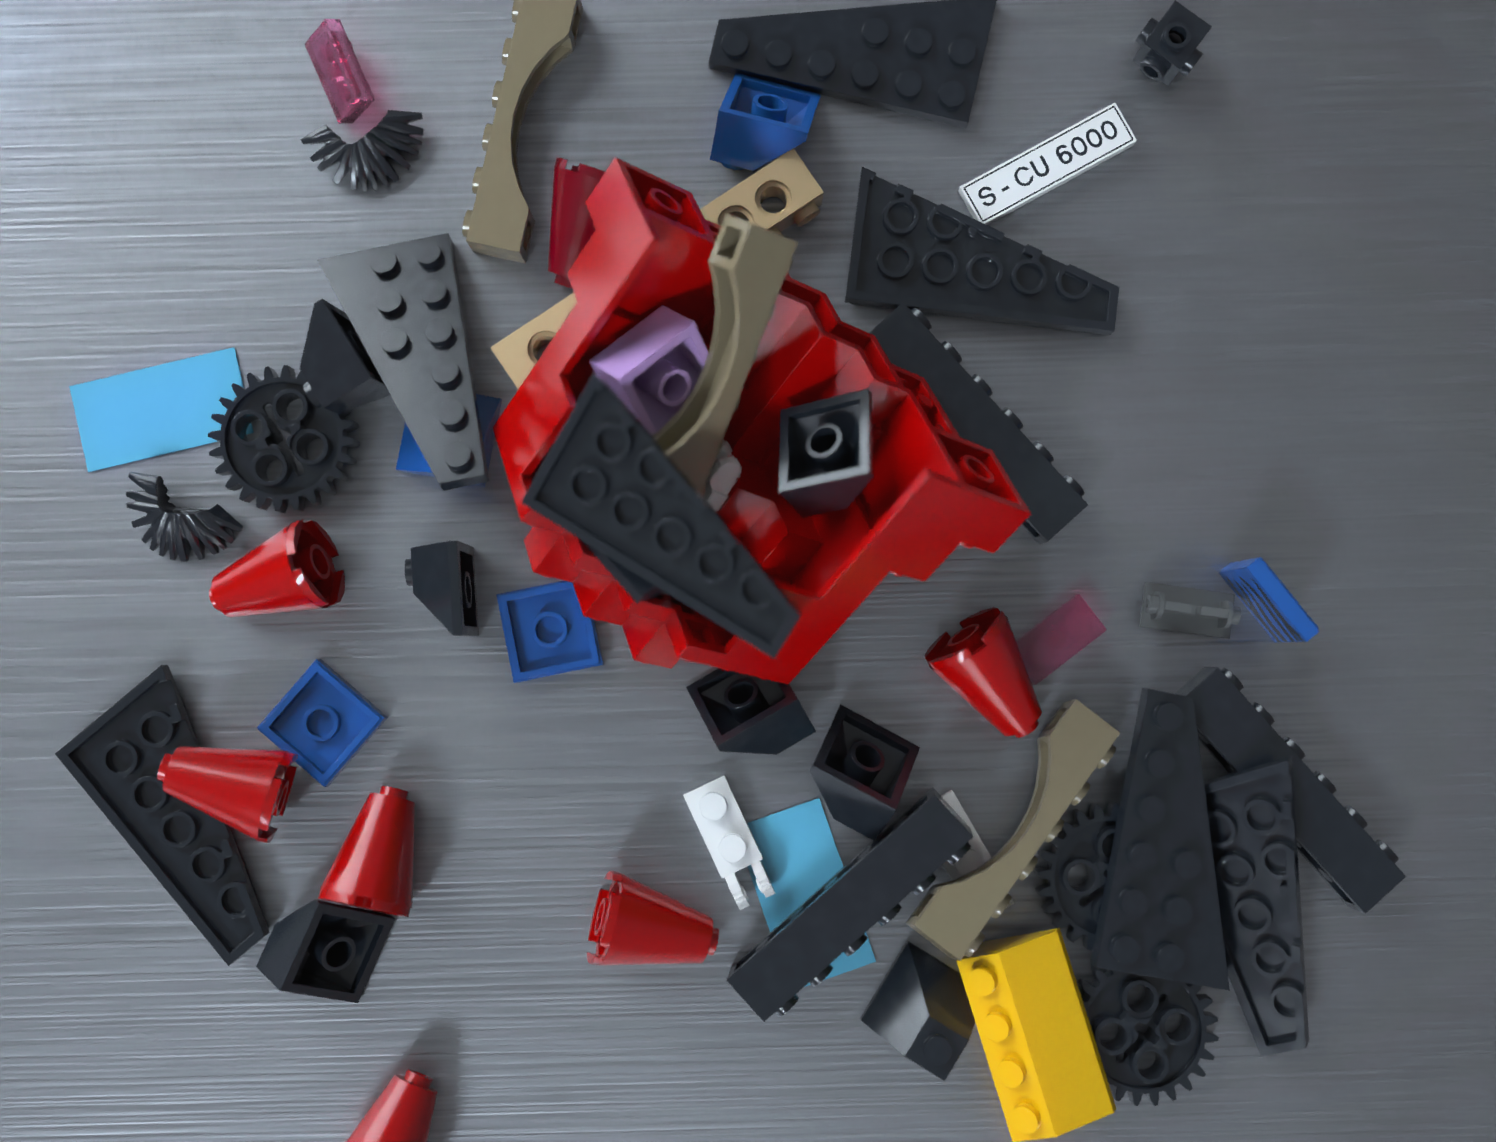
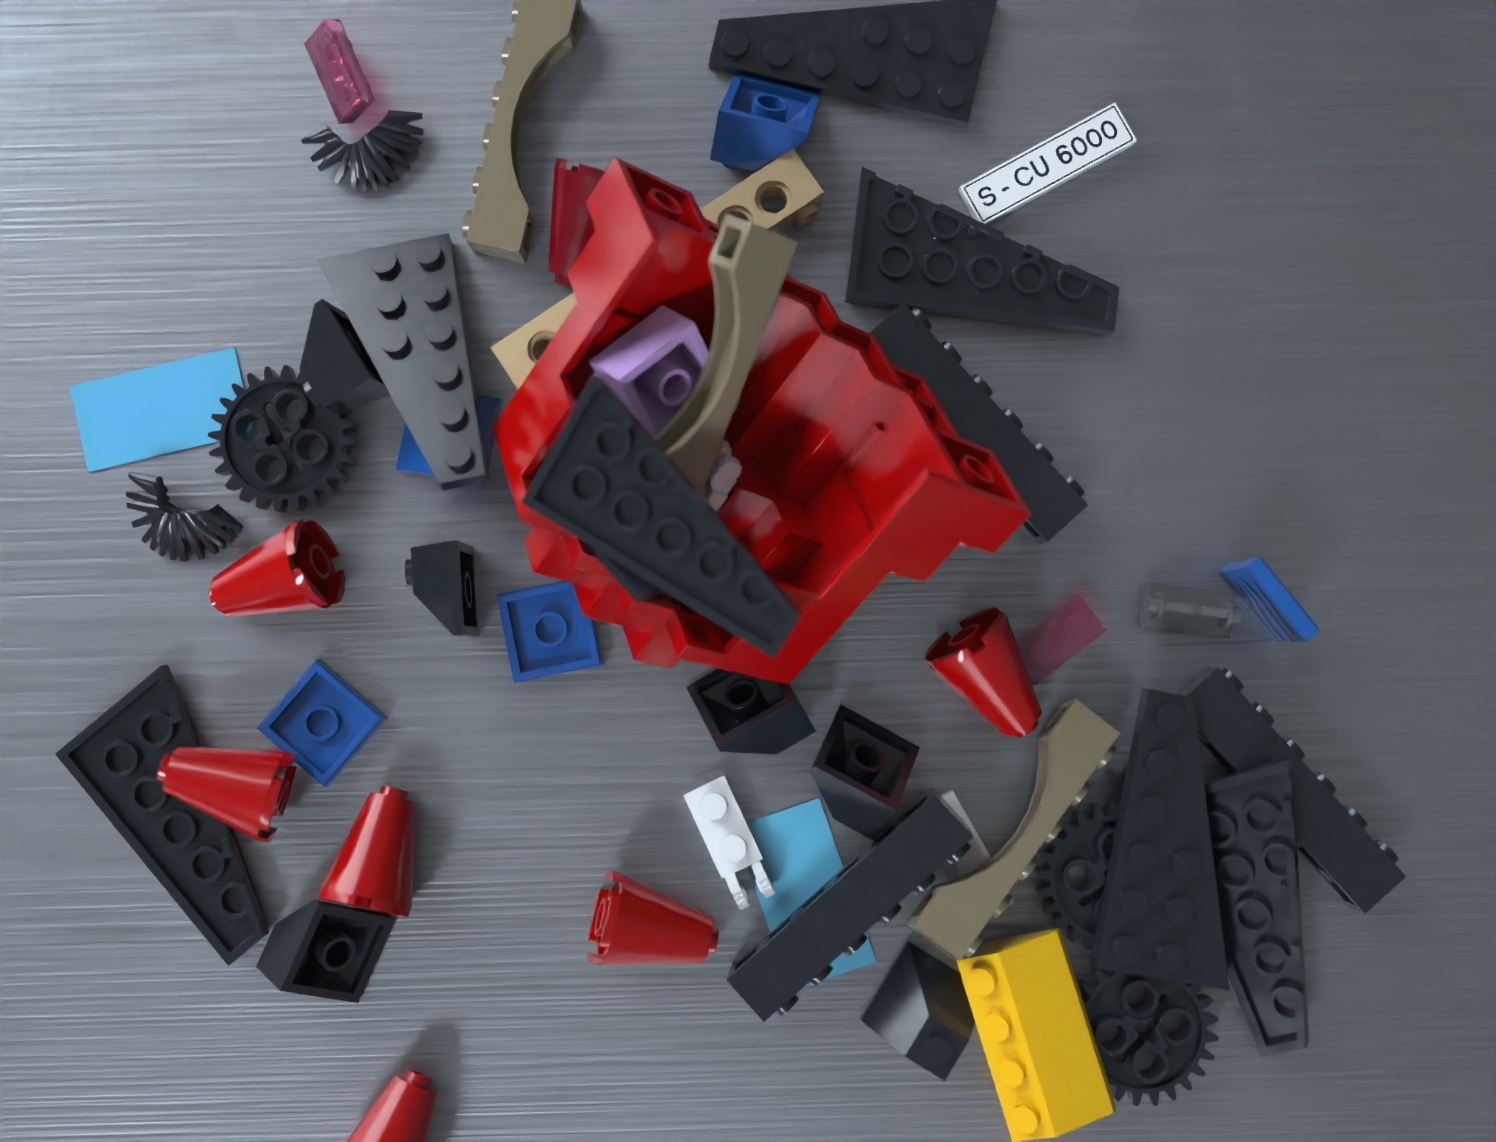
(826, 452): black slope -> none
(1171, 44): black brick -> none

